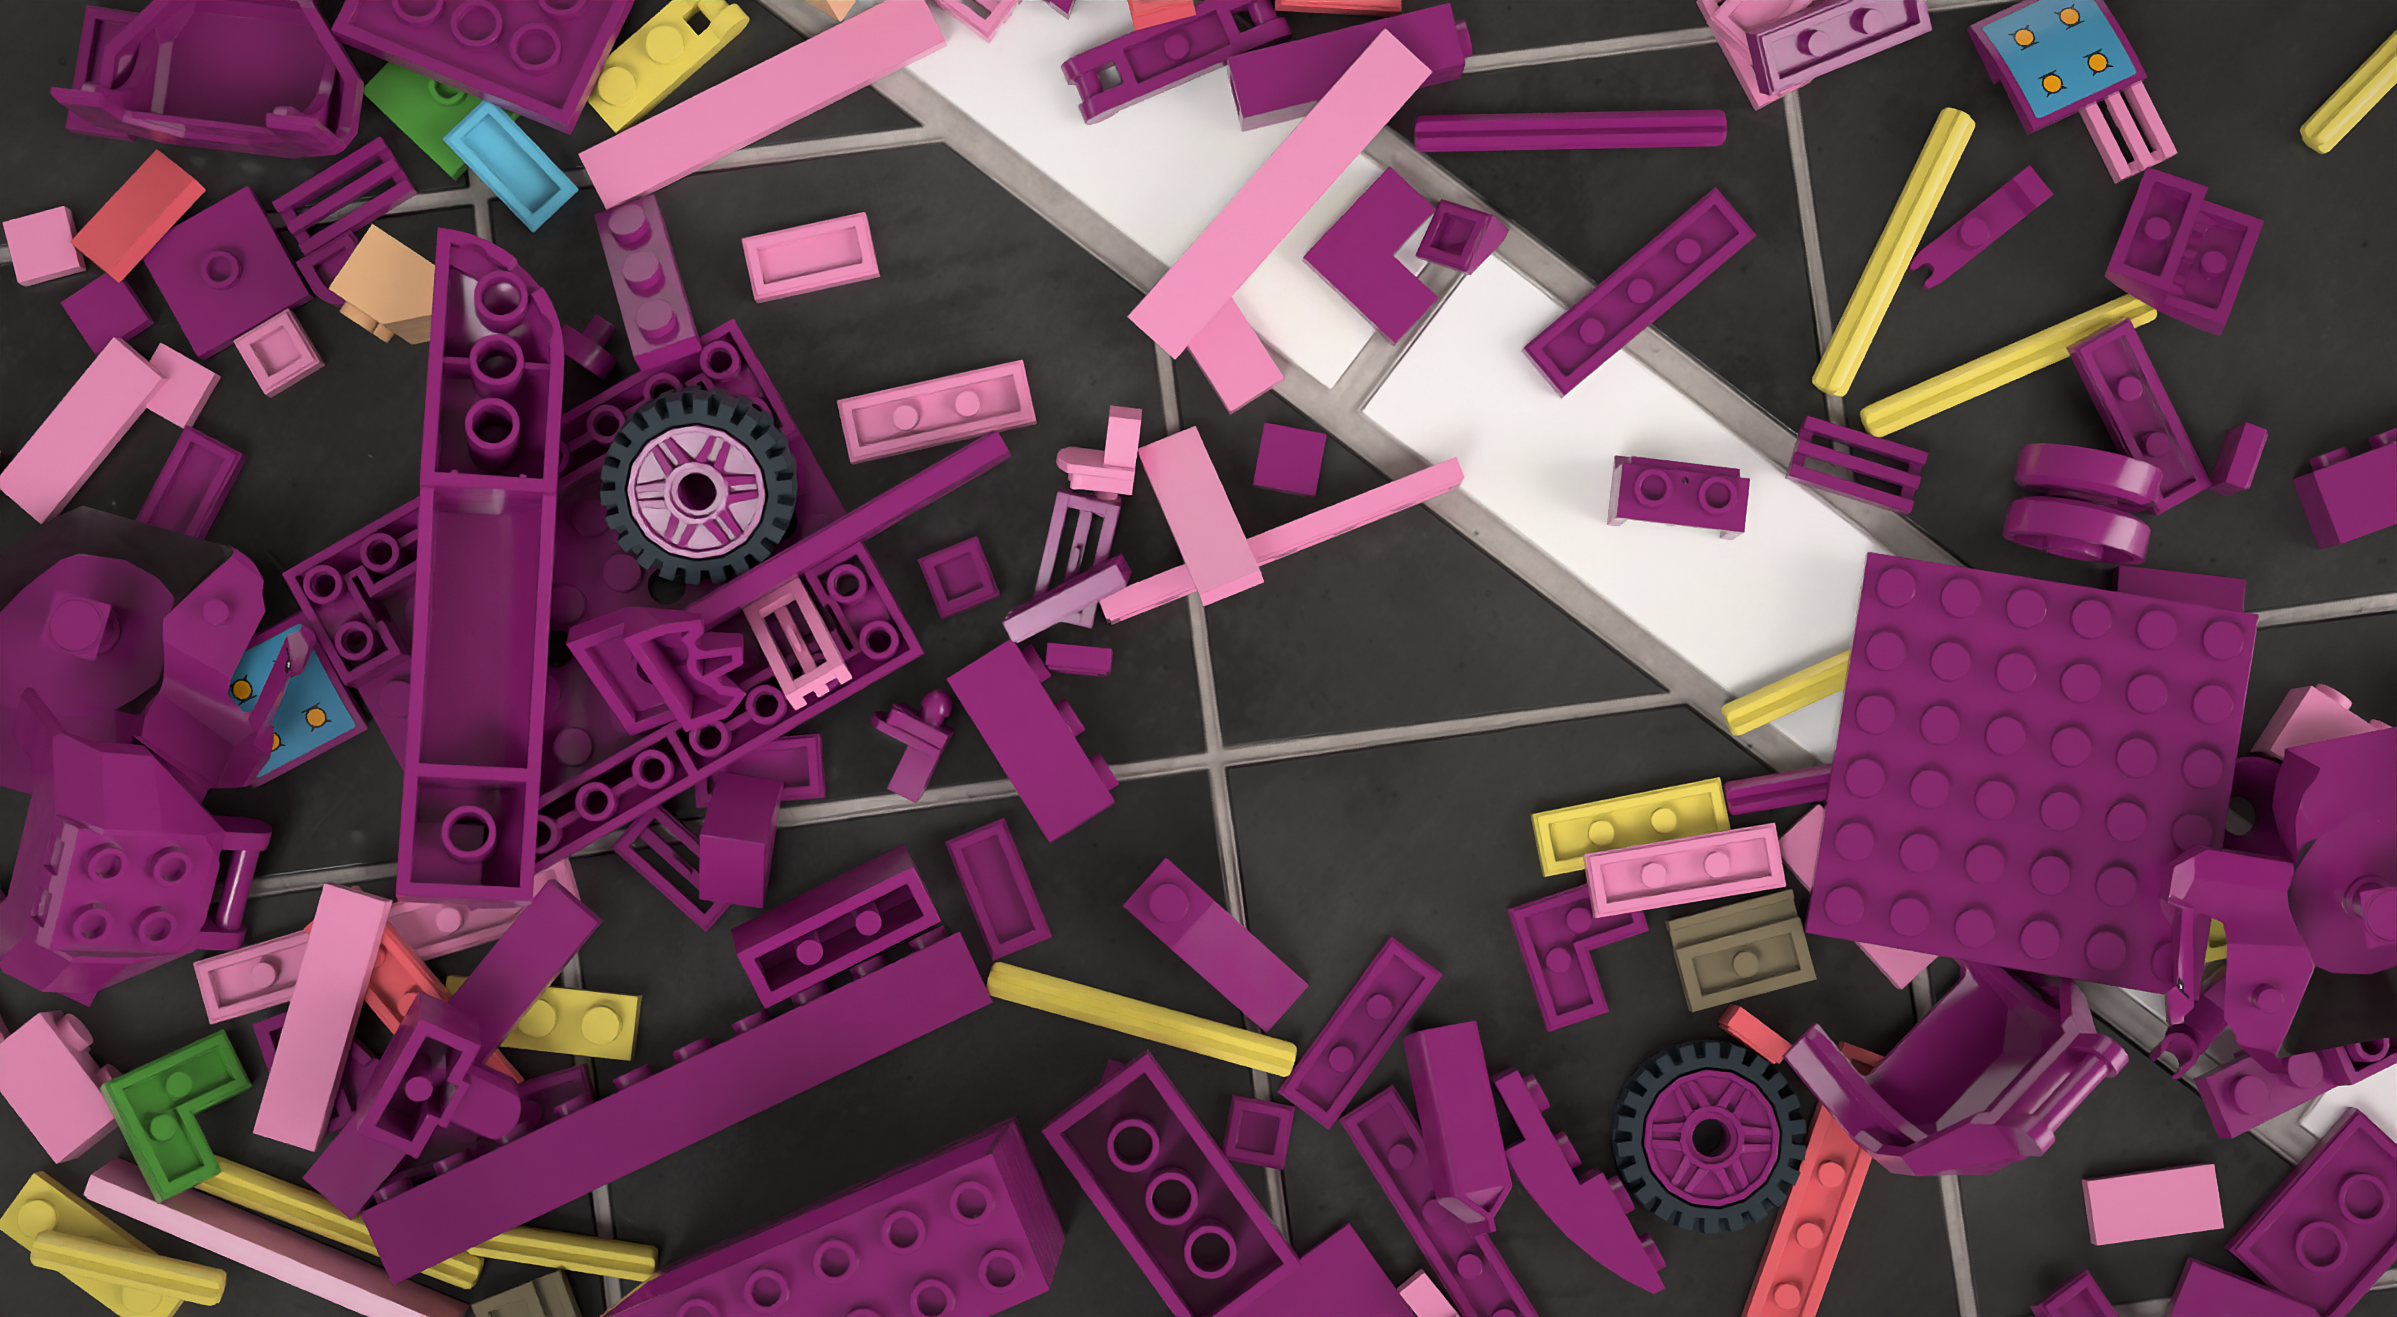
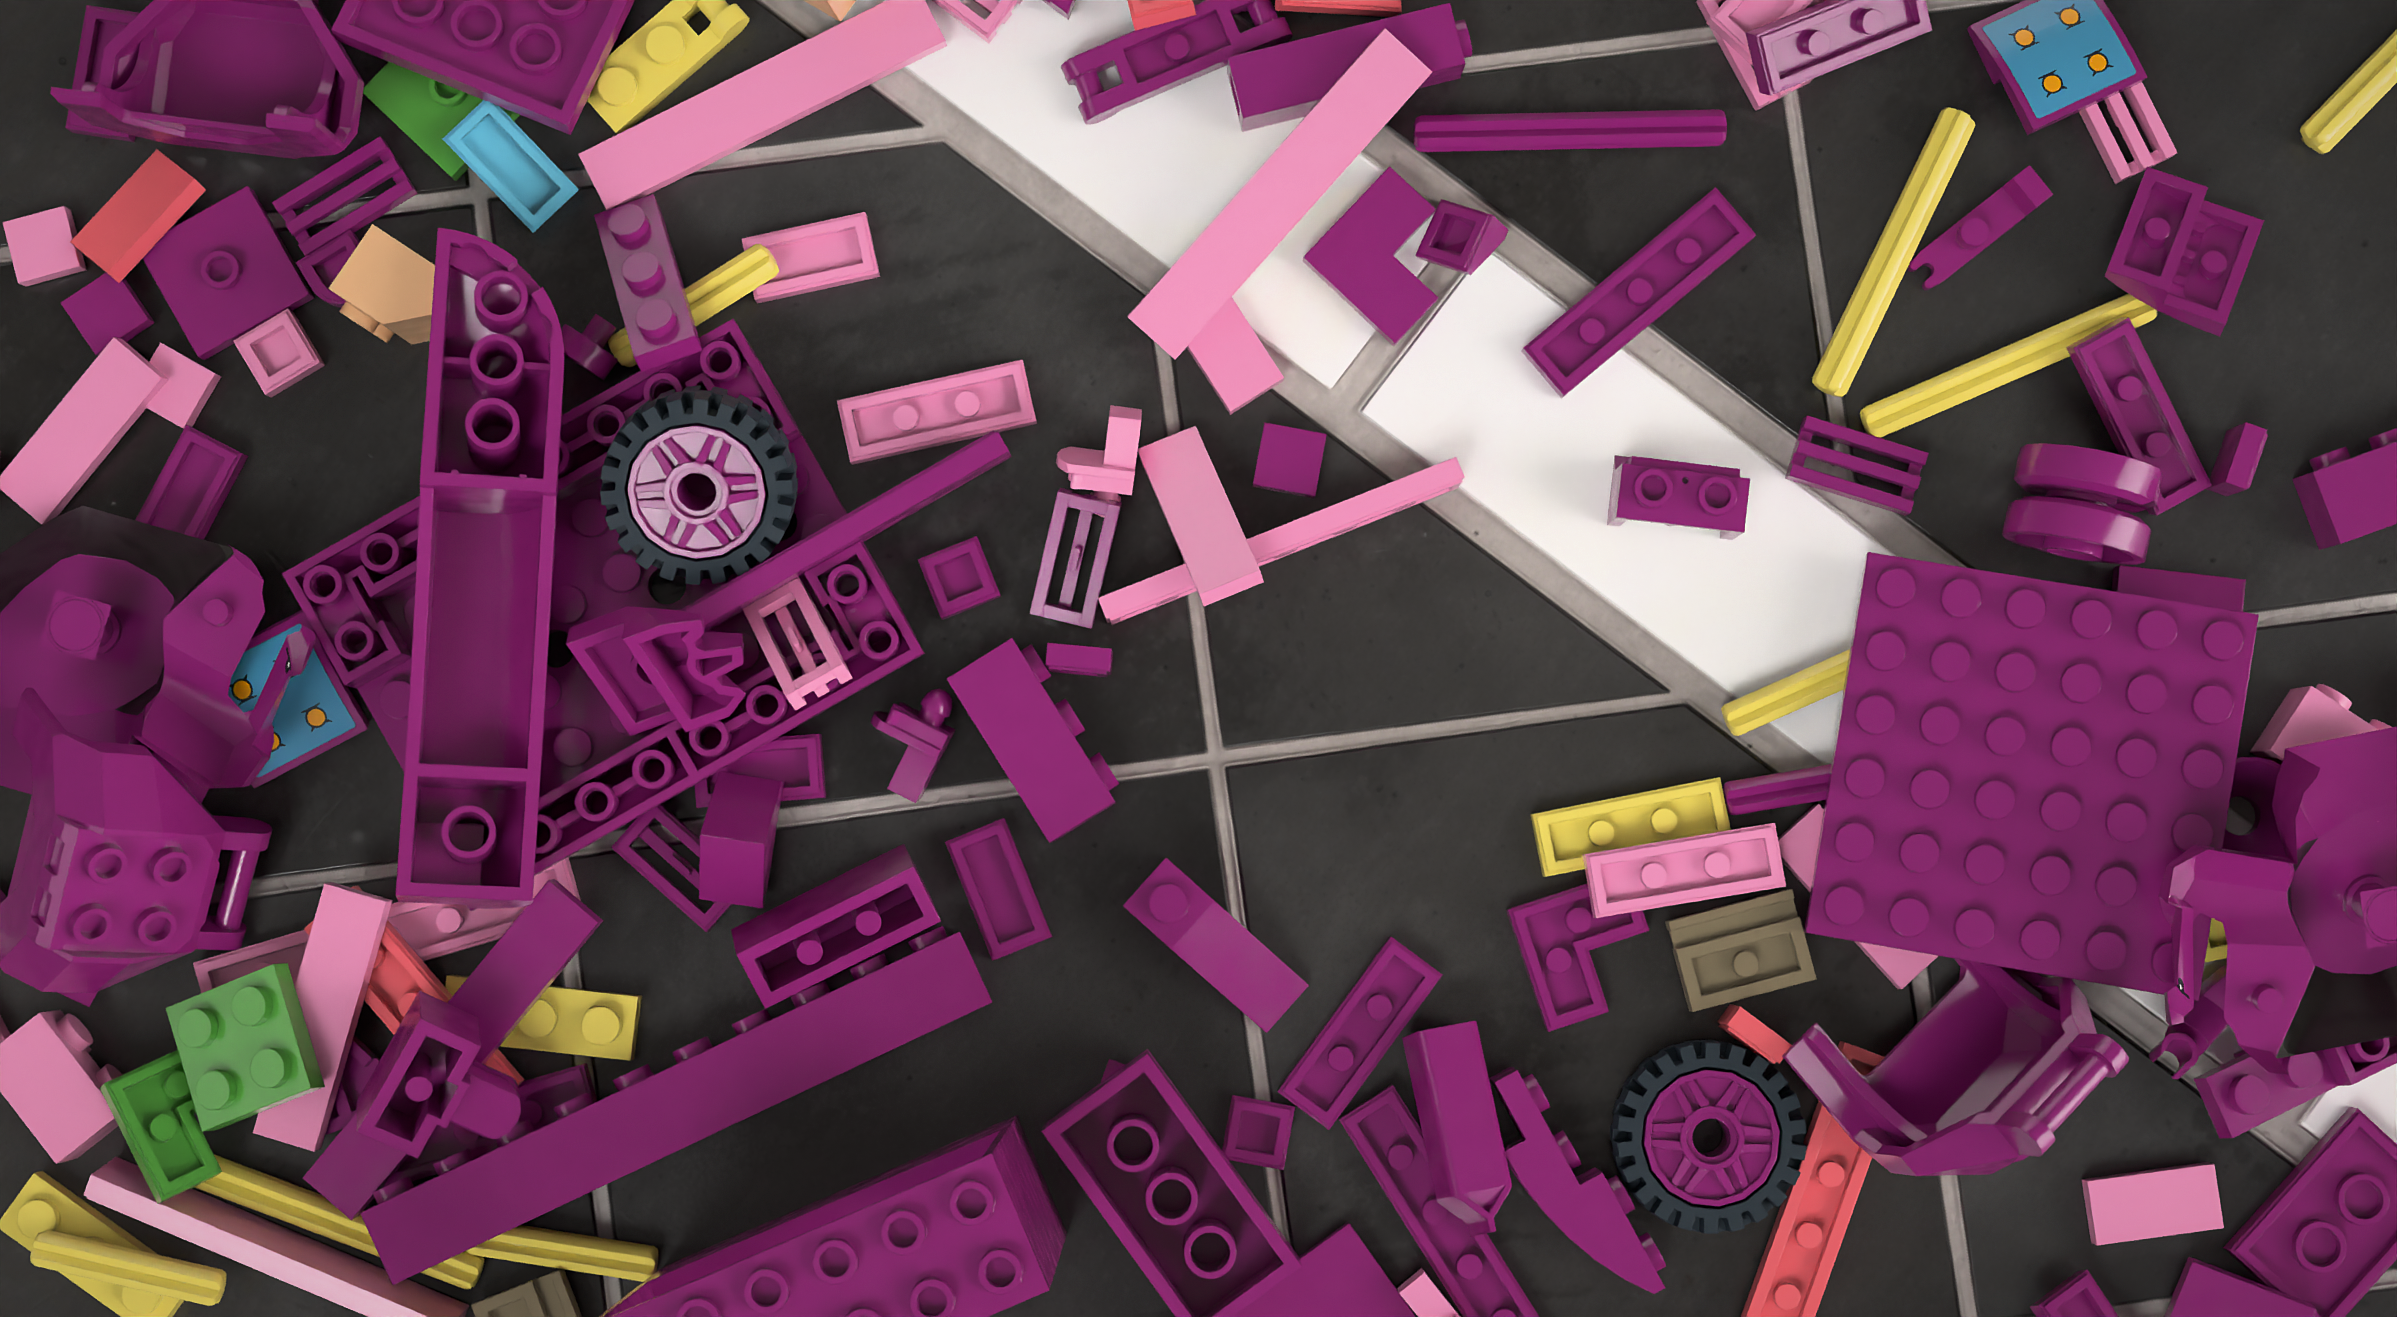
(245, 1047): none -> bright green plate
(714, 292): none -> light yellow axle
(1067, 598): tile -> none
(1141, 1019): light yellow axle -> none

